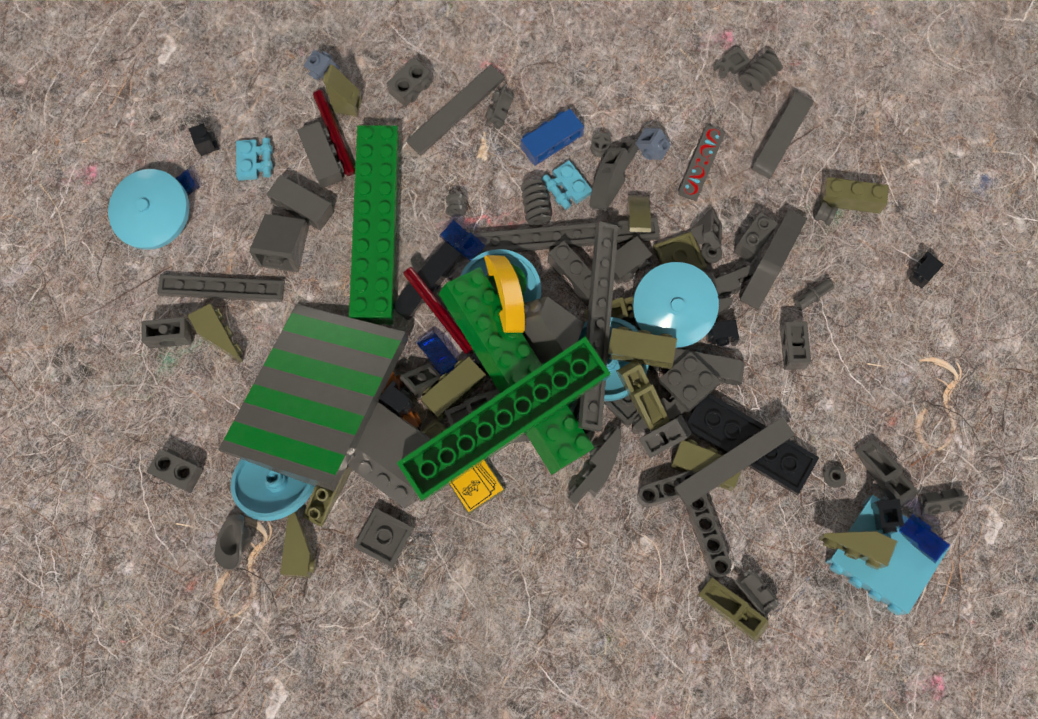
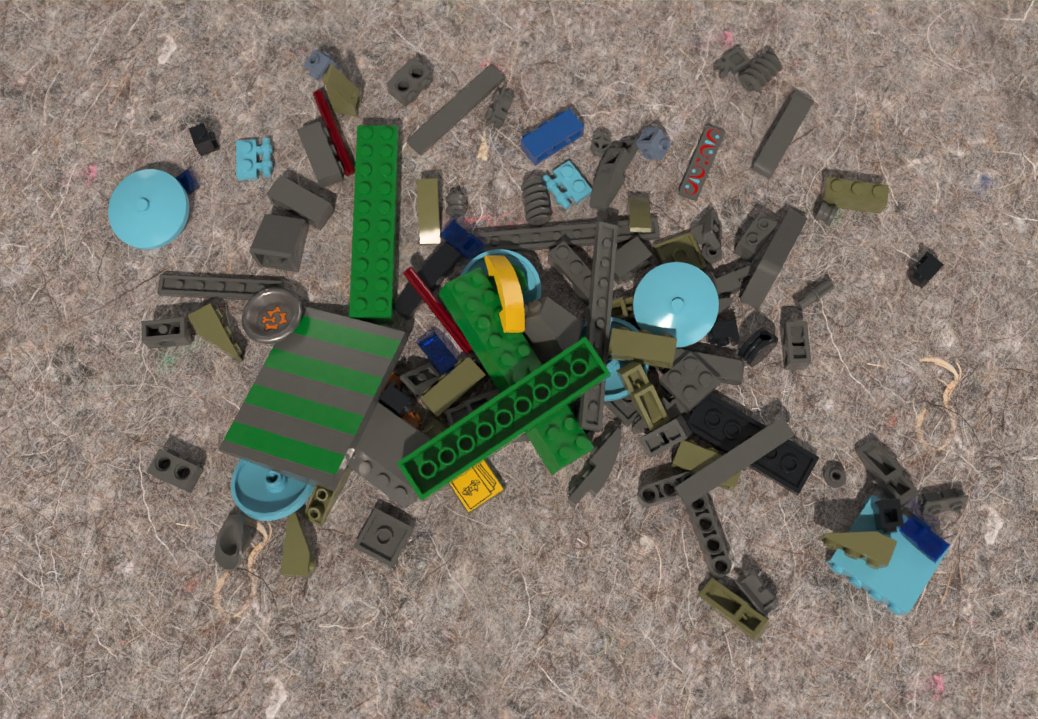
(272, 315): none -> flat silver piece
(428, 211): none -> olive slope
(758, 346): none -> black head

